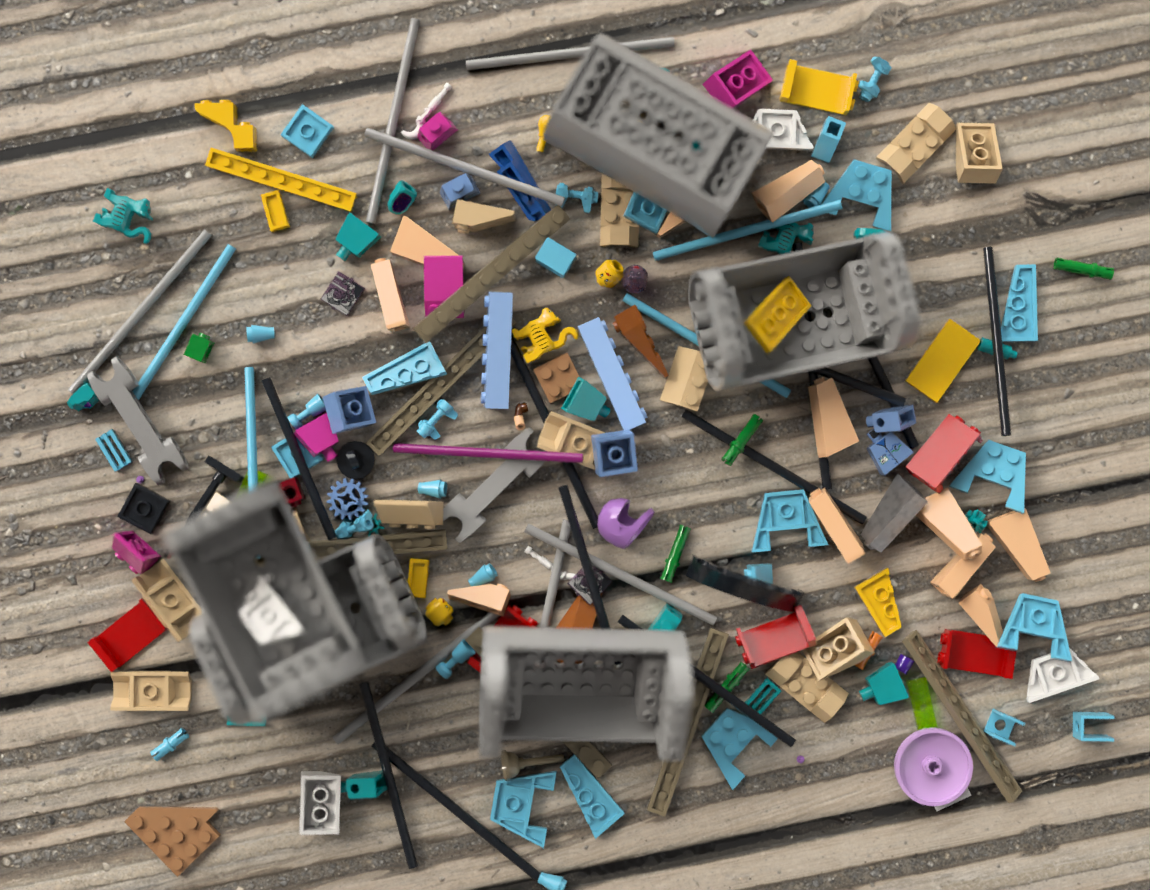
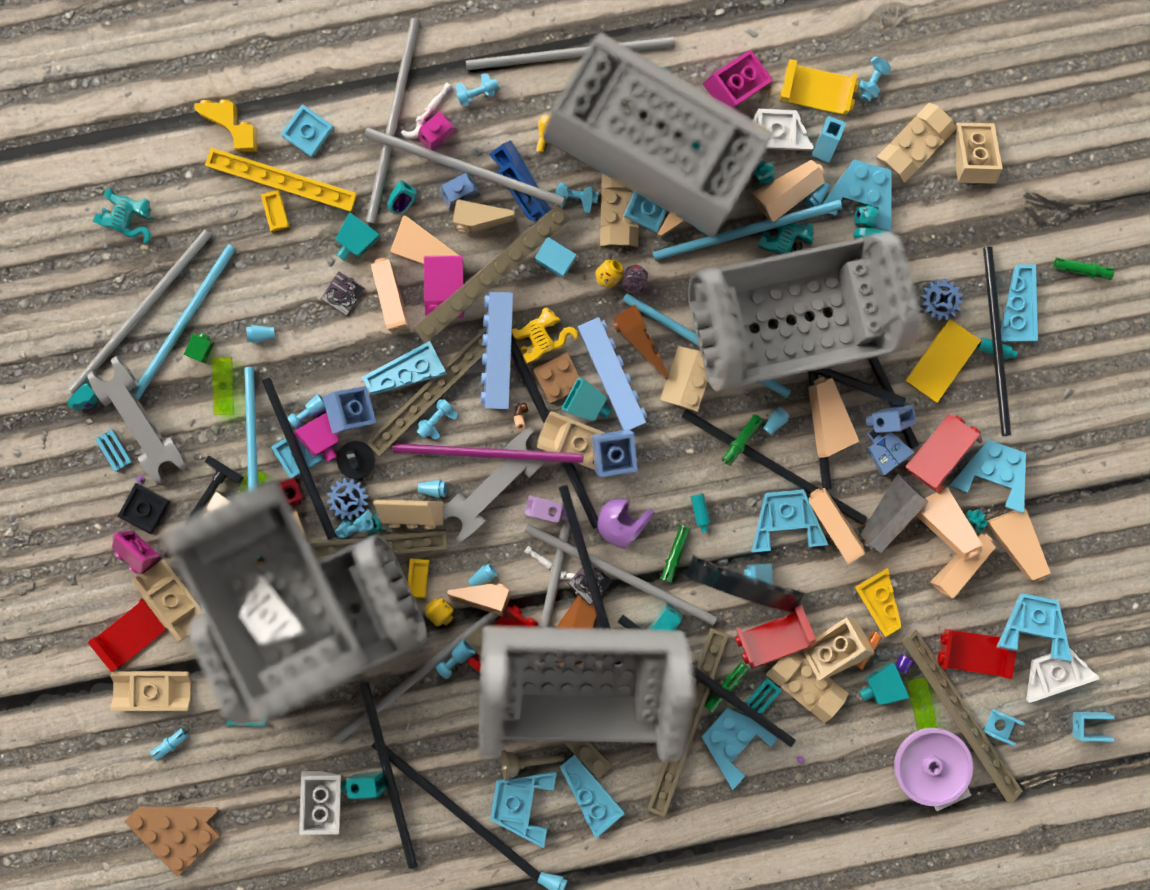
(223, 373): none -> clear neon green tile
(488, 88): none -> medium azure piece
(539, 508): none -> lavender torso
(700, 511): none -> teal cylinder
(764, 172): none -> teal gear
(776, 420): none -> medium azure cone
(777, 314): yellow tile -> none
(865, 216): none -> teal rock
(946, 305): none -> medium blue gear
(982, 609): light nougat slope -> none

